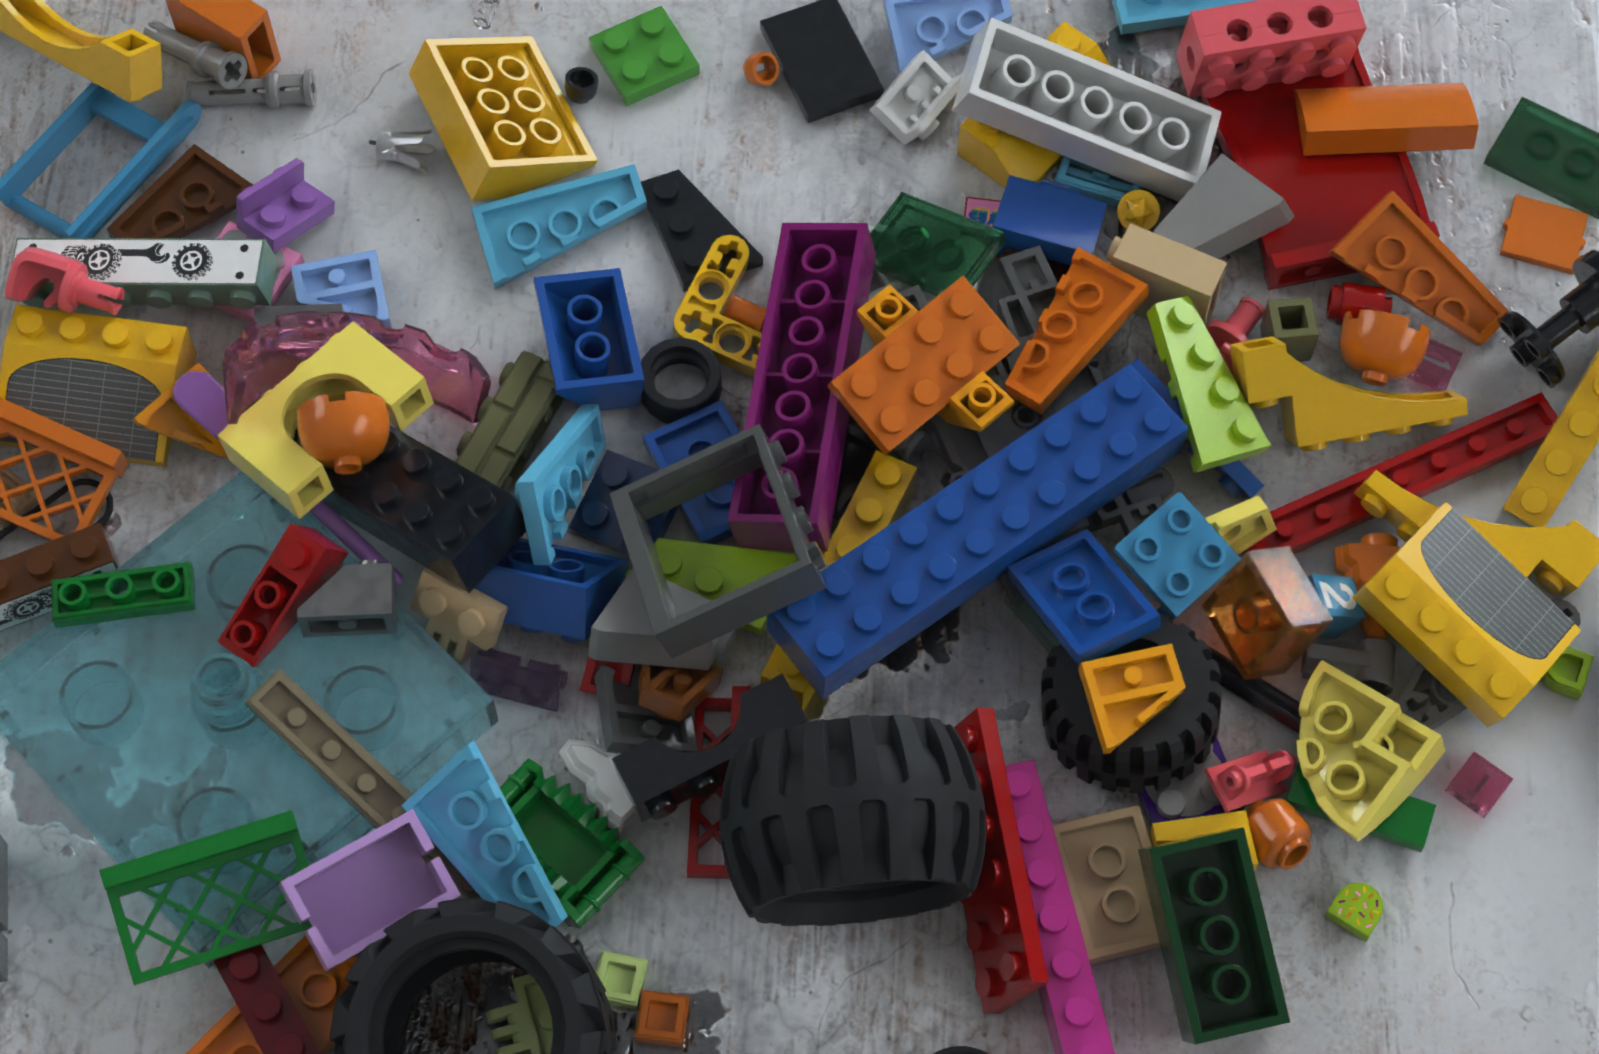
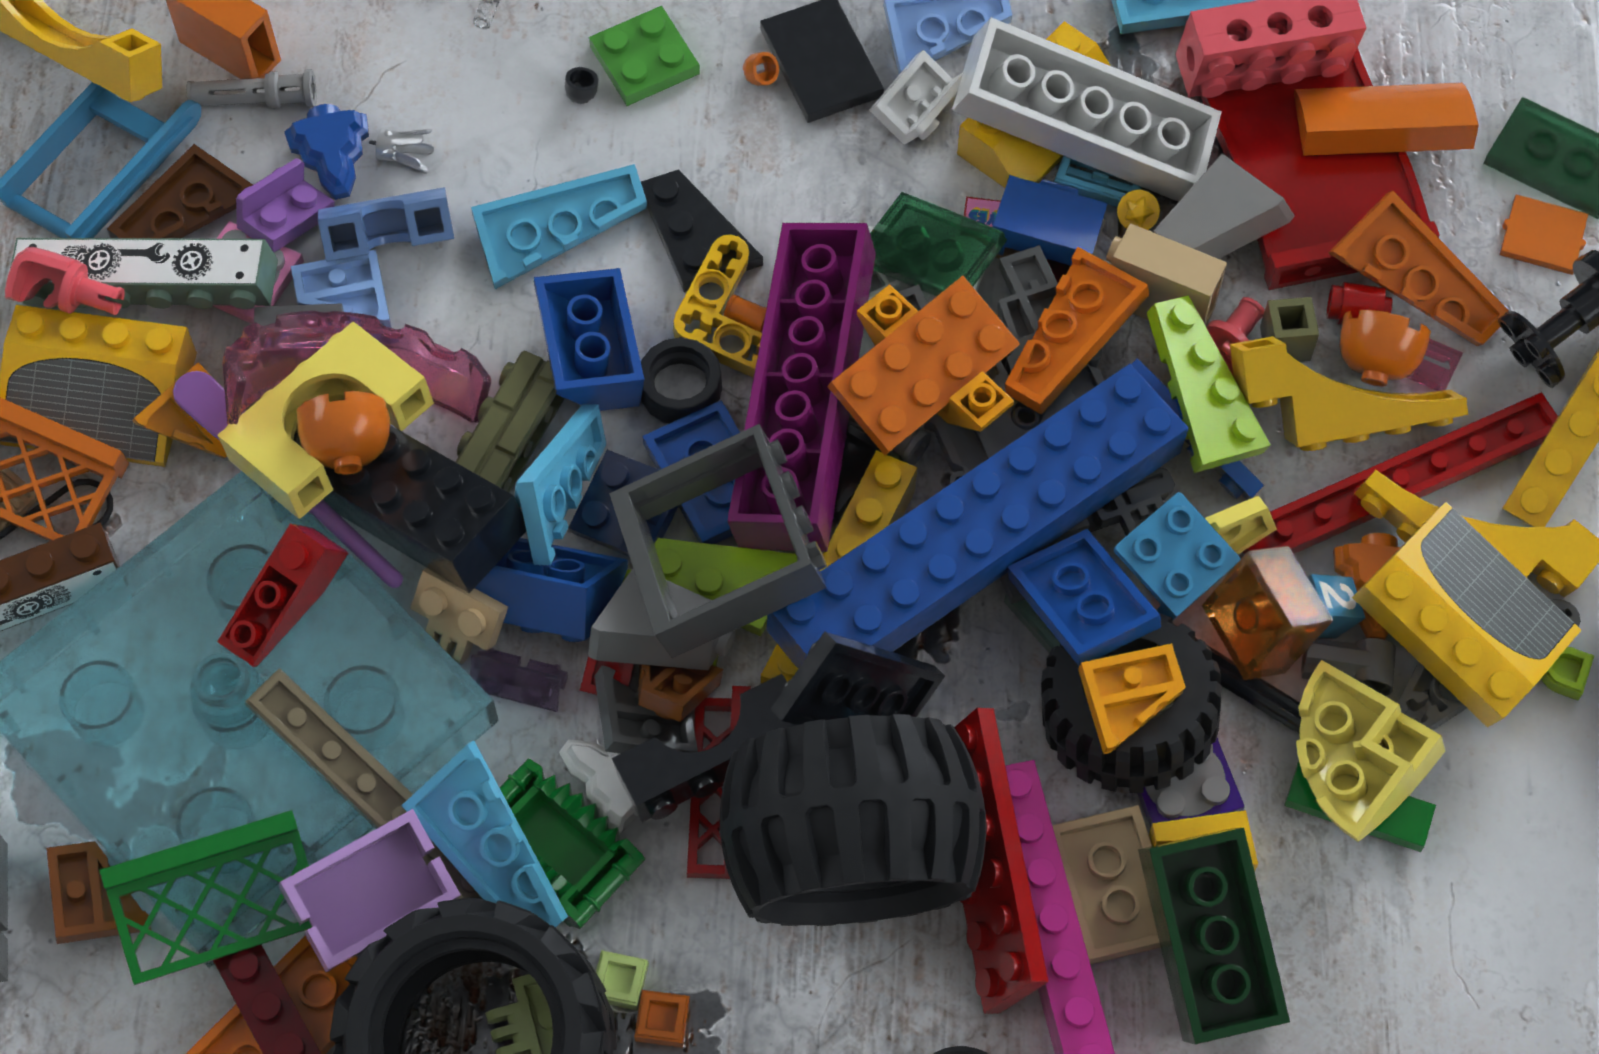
(79, 896): none -> dark orange wing
(147, 593): green tile -> none
(204, 57): light grey pin -> none
(330, 145): none -> blue rock
(353, 602): flat silver slope -> none
(360, 226): none -> medium blue arch
(499, 114): yellow slope -> none
(855, 679): none -> black plate
(1251, 778): coral hinge -> none
(1279, 833): orange head -> none
(1356, 909): lime tile -> none
(1479, 784): clear pink tile -> none

